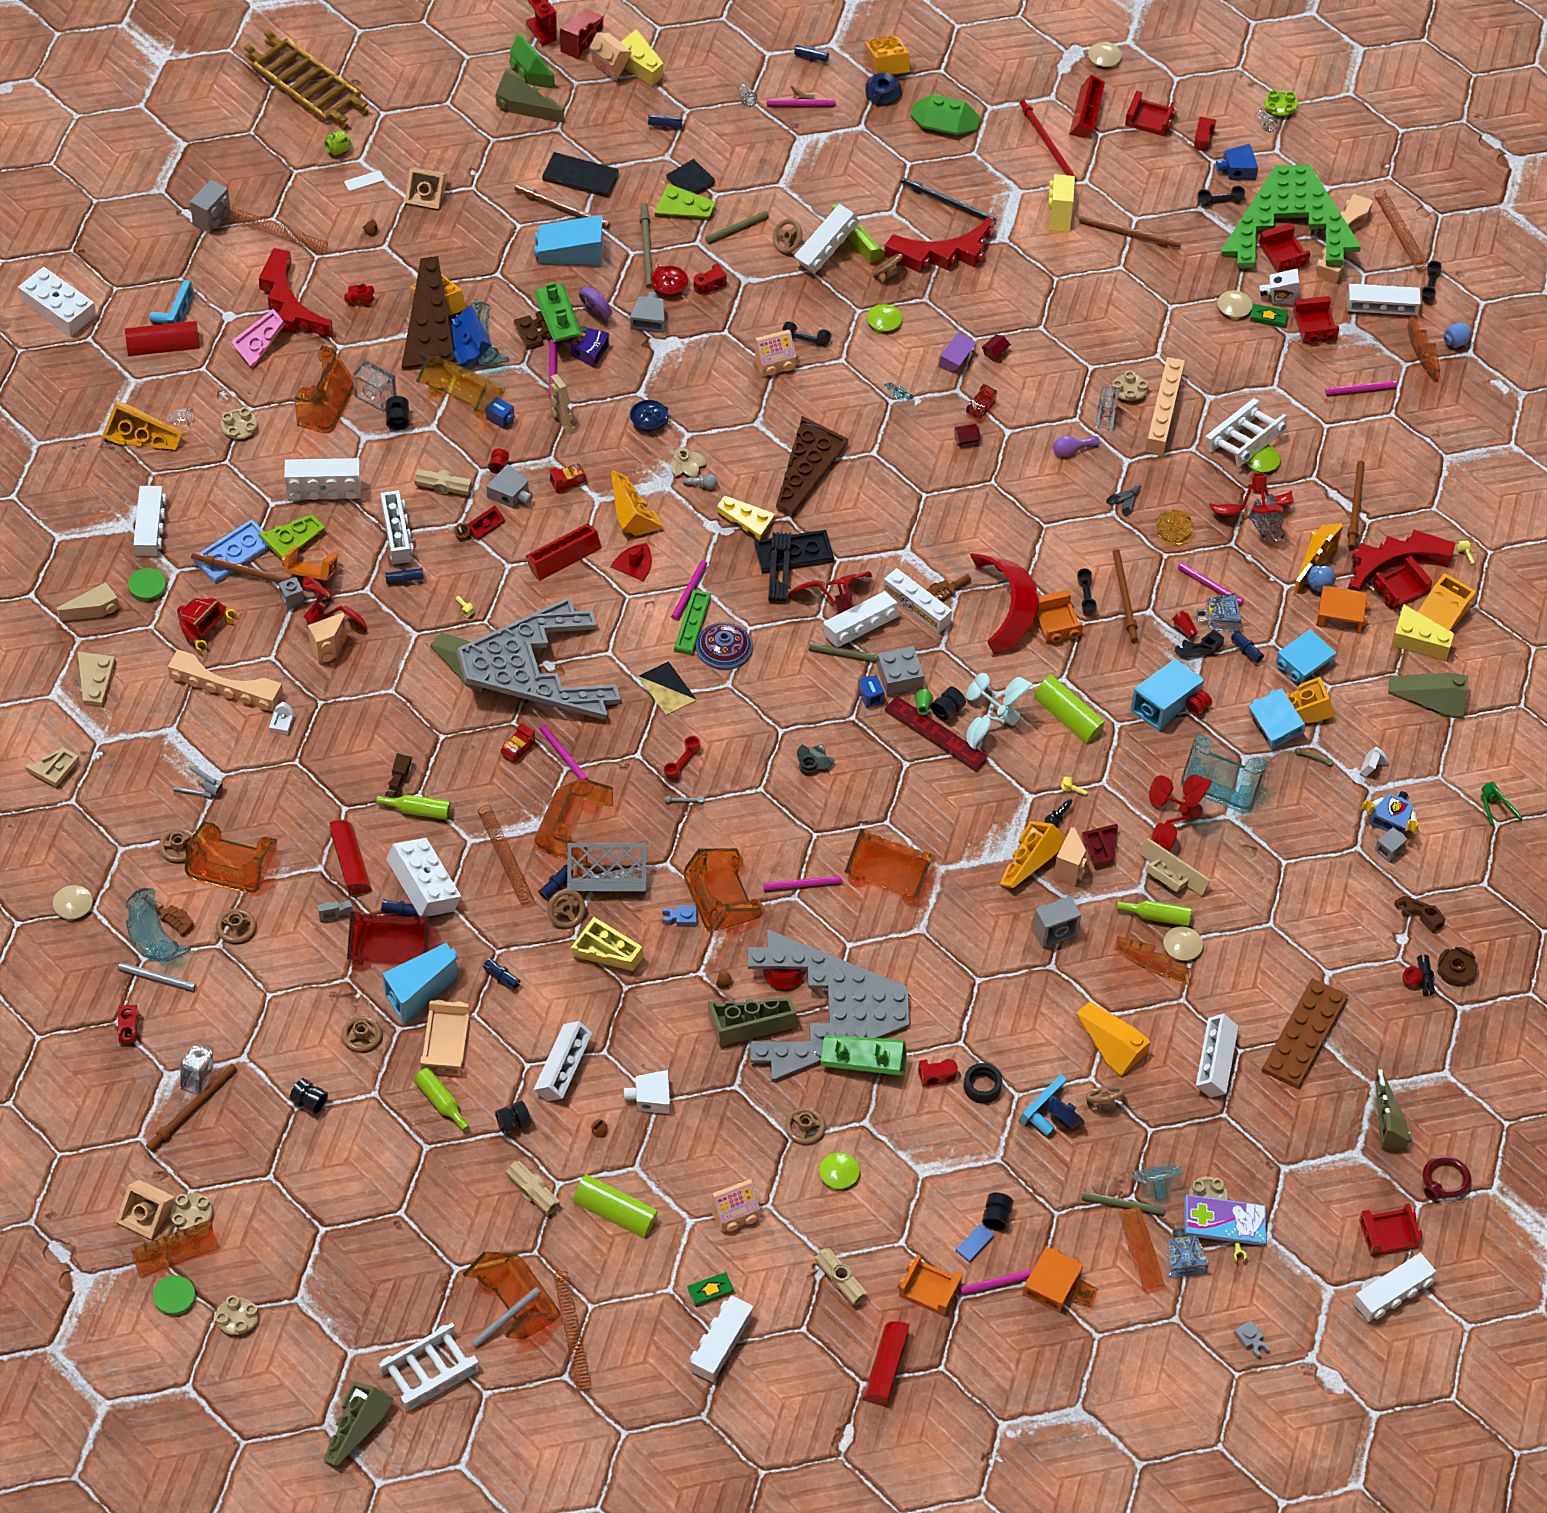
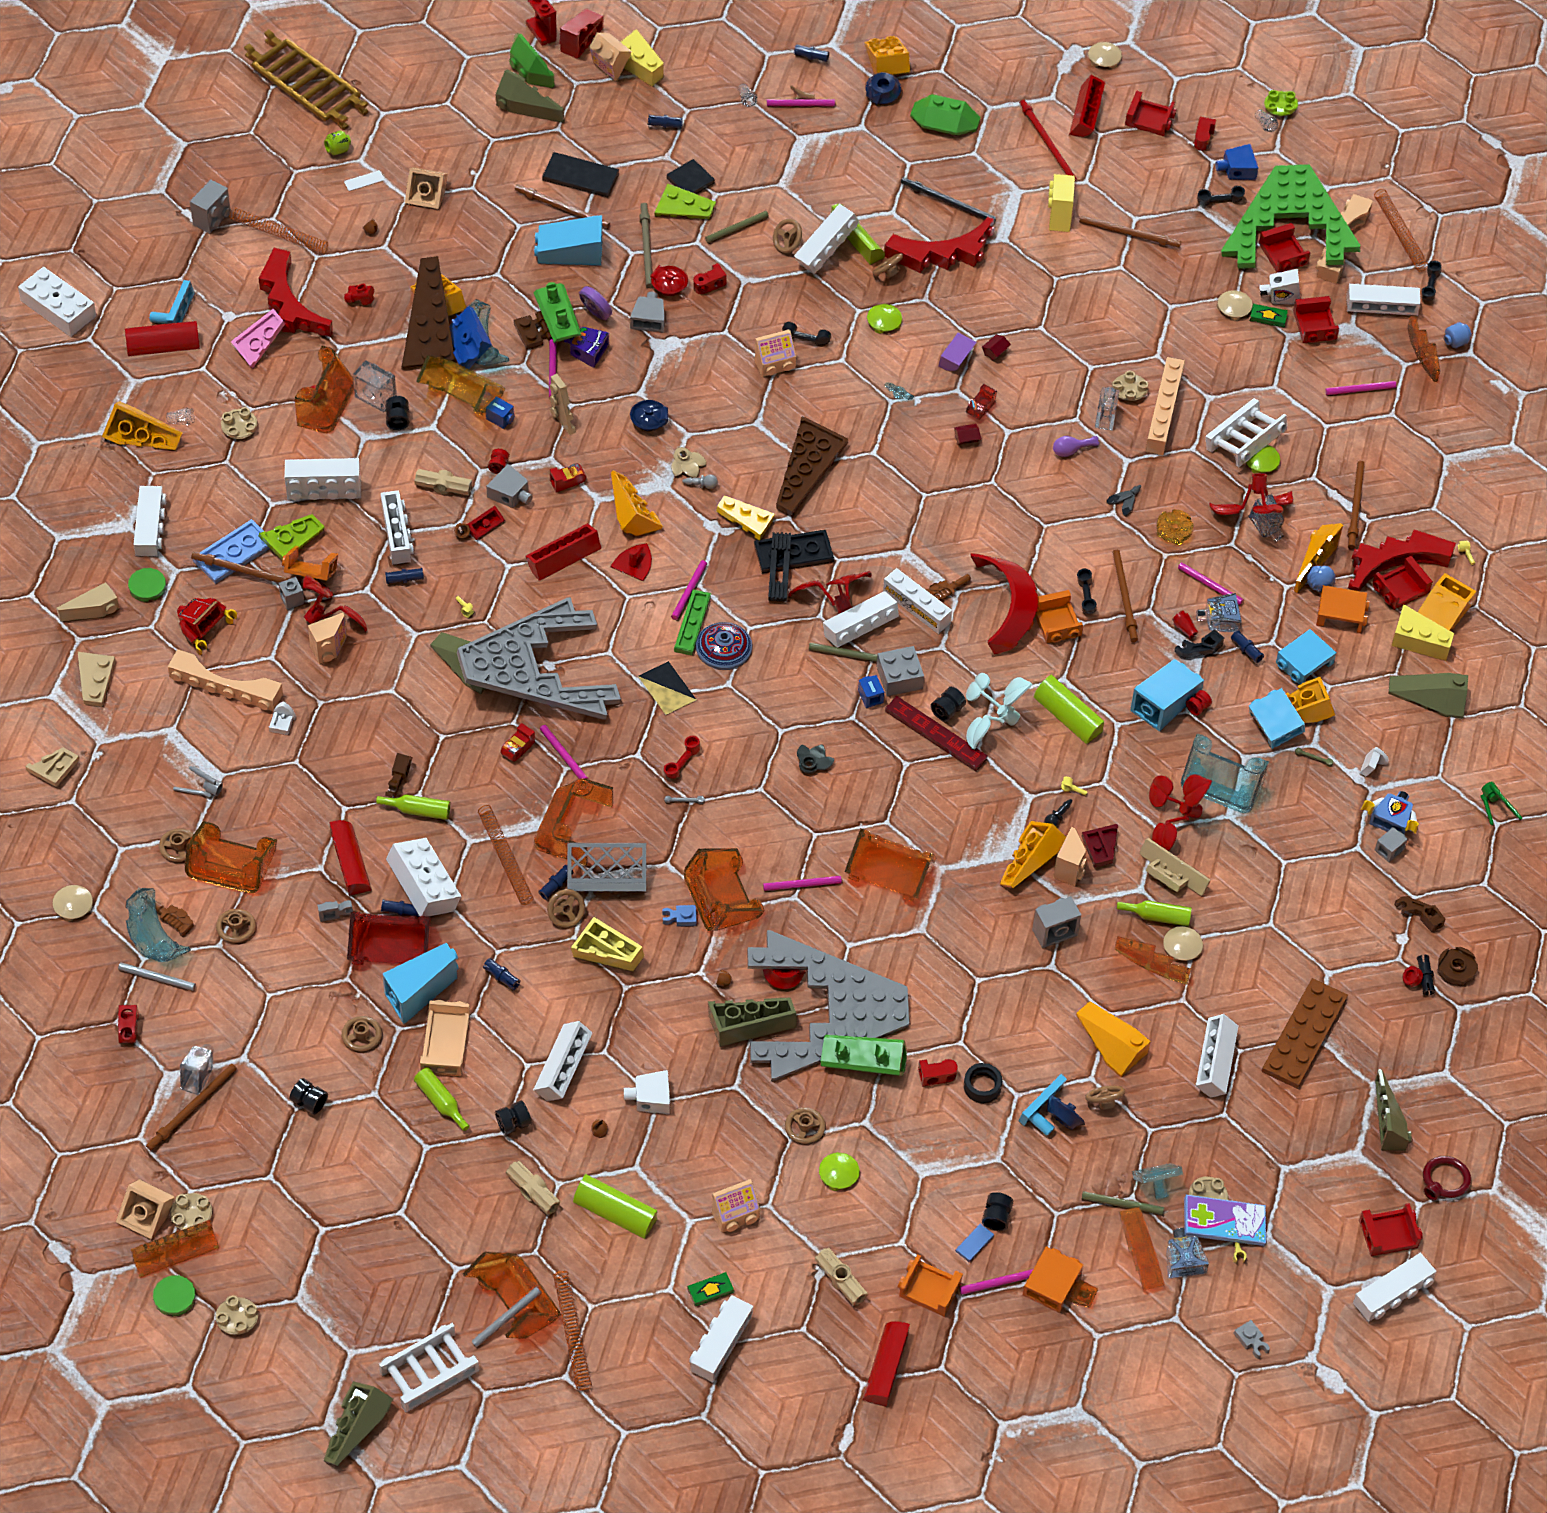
(923, 700): bright green cone -> none

